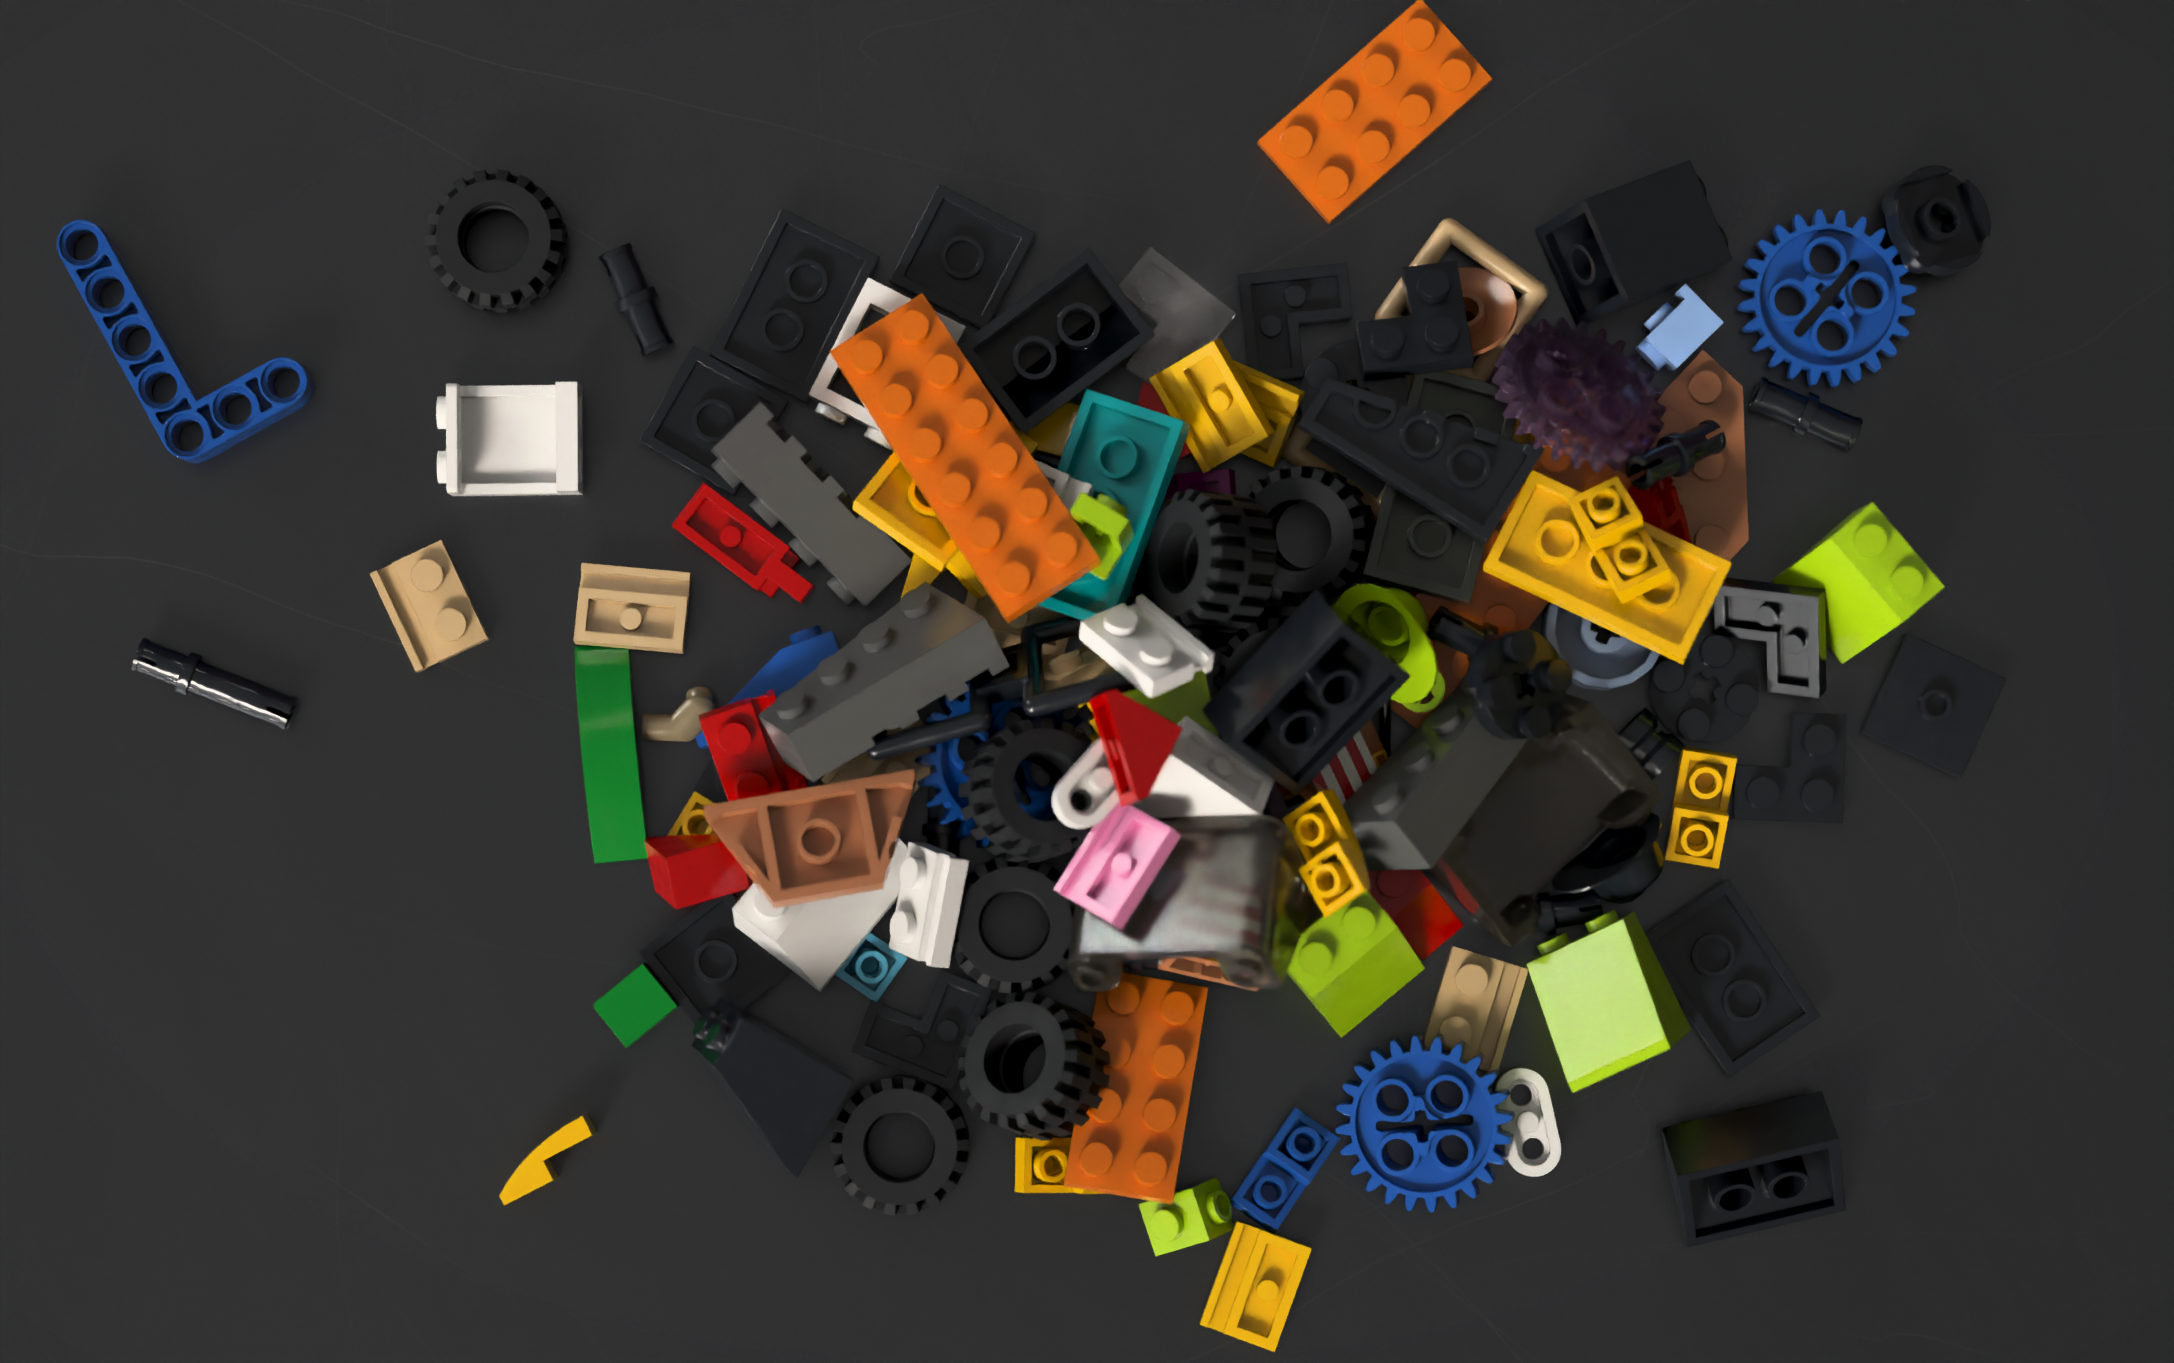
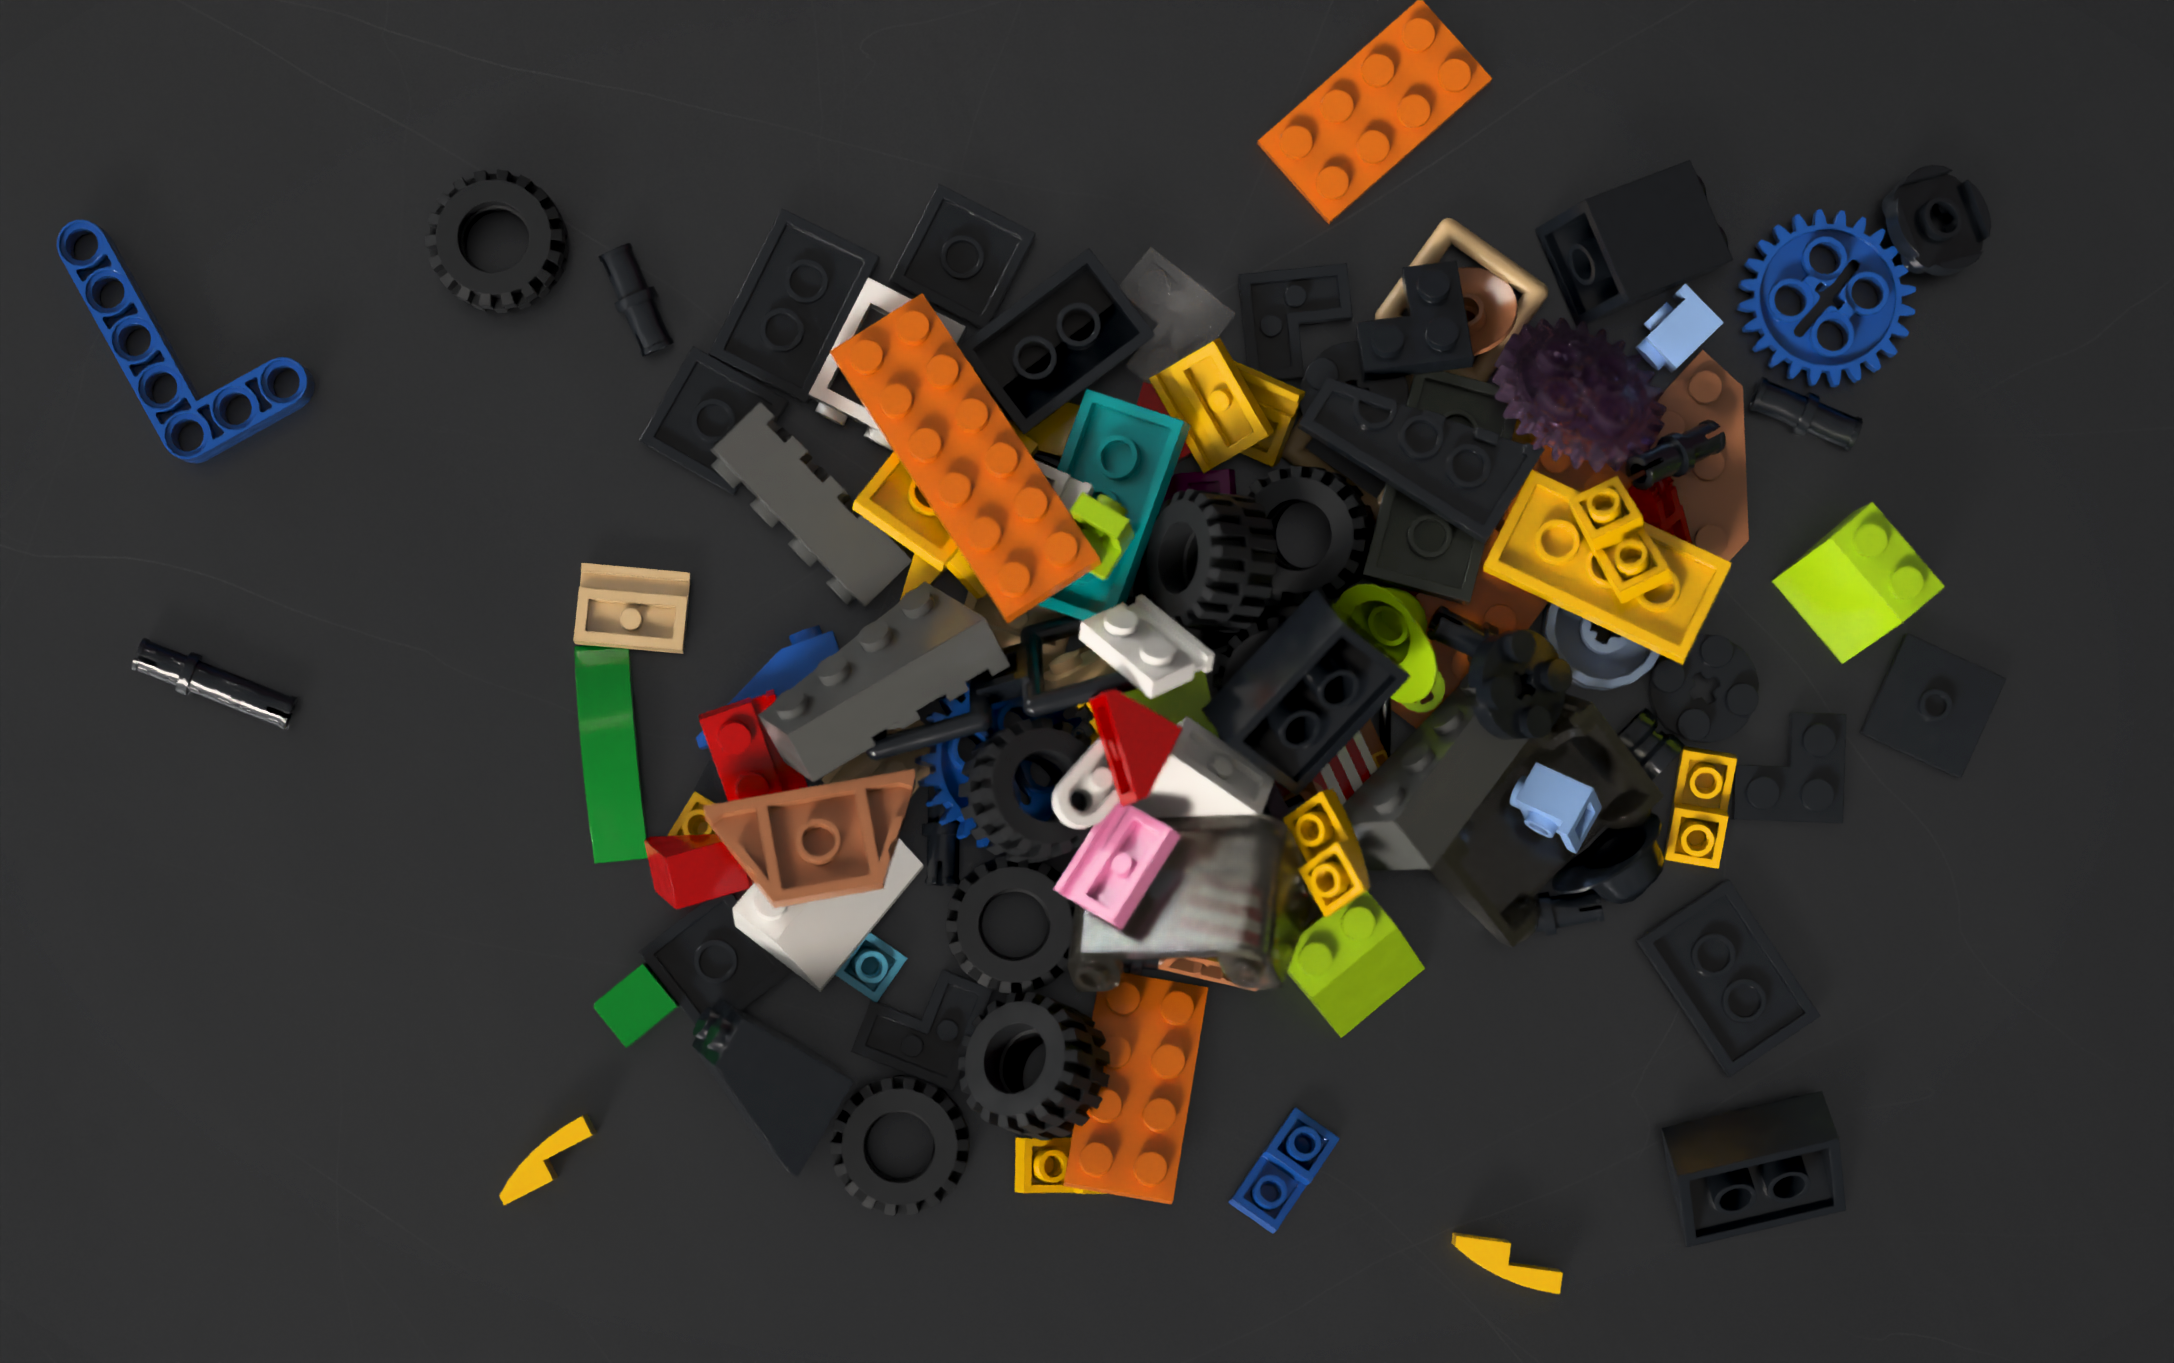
(429, 606): tan plate -> none
(511, 439): white panel -> none
(684, 722): dark tan arm -> none
(741, 544): red hinge -> none
(928, 904): white plate -> none
(1193, 1218): lime bracket -> none
(1255, 1285): yellow plate -> none
(1414, 908): red slope -> none
(1431, 1171): blue gear -> none
(1476, 1005): tan plate -> none
(1494, 1256): none -> yellow slope
(1531, 1120): white plate -> none
(1556, 805): none -> light blue brick
(1605, 999): lime slope -> none
(1790, 623): plate -> none

